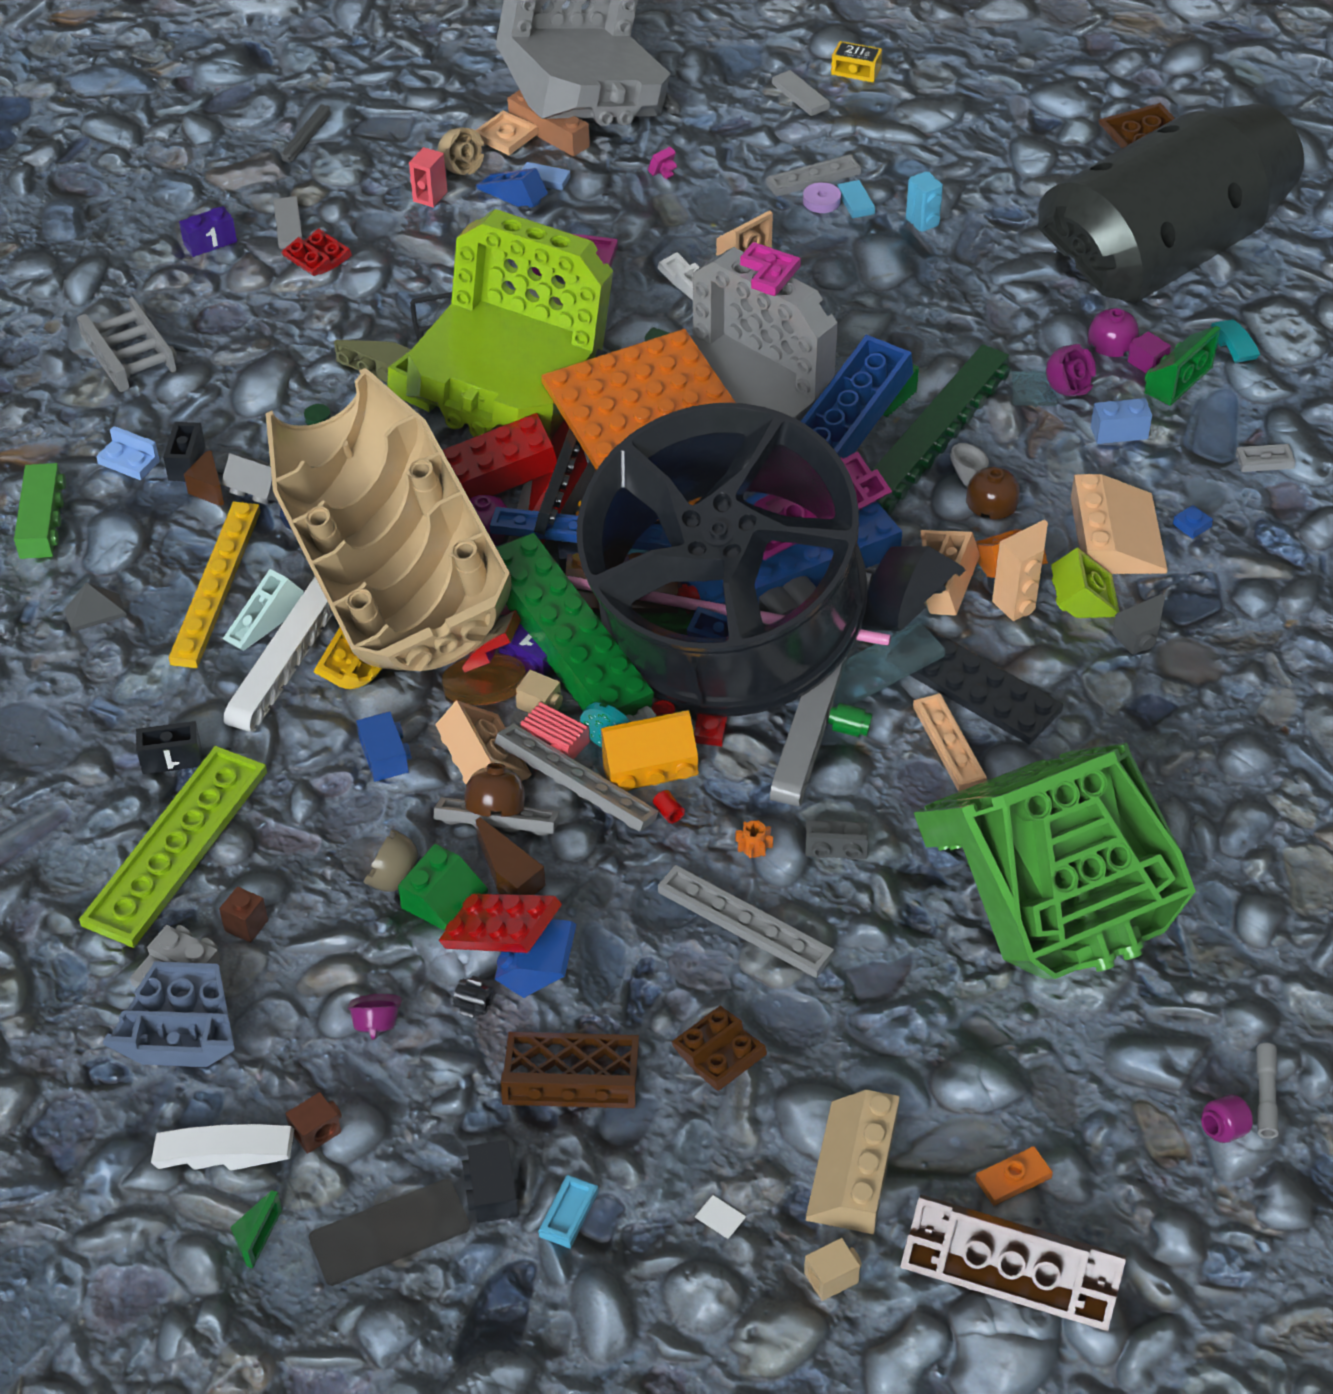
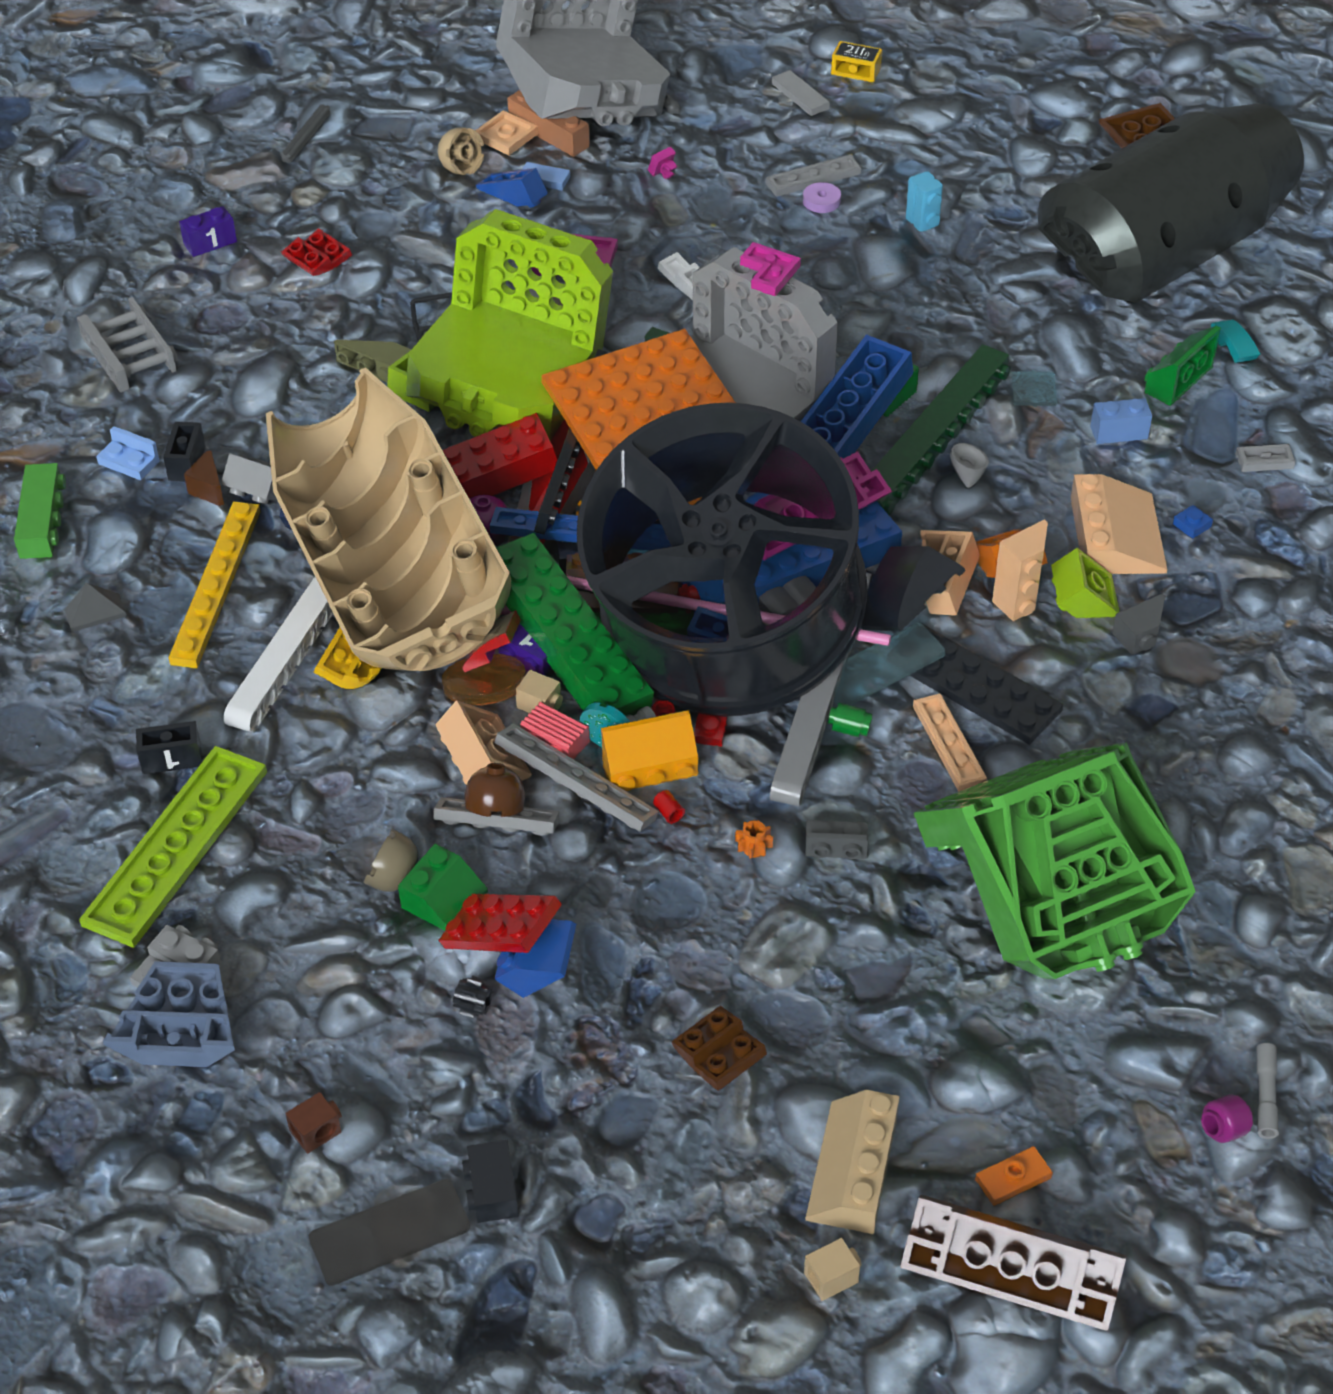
(223, 1144): white slope -> none
(243, 914): copper brick -> none
(255, 1227): green slope -> none
(264, 610): light aqua slope -> none
(287, 220): light grey tile -> none
(316, 413): dark green tile -> none
(374, 1013): magenta piece -> none
(383, 746): blue brick -> none
(428, 177): coral brick -> none
(509, 865): reddish brown slope -> none
(568, 1211): medium azure tile -> none
(569, 1087): reddish brown fence -> none
(720, 1216): white sticker -> none
(746, 921): light grey plate -> none
(756, 230): light nougat slope -> none
(856, 199): medium azure tile -> none
(993, 493): reddish brown cylinder -> none
(1071, 370): magenta cylinder -> none
(1112, 332): magenta cylinder -> none
(1147, 351): magenta brick -> none

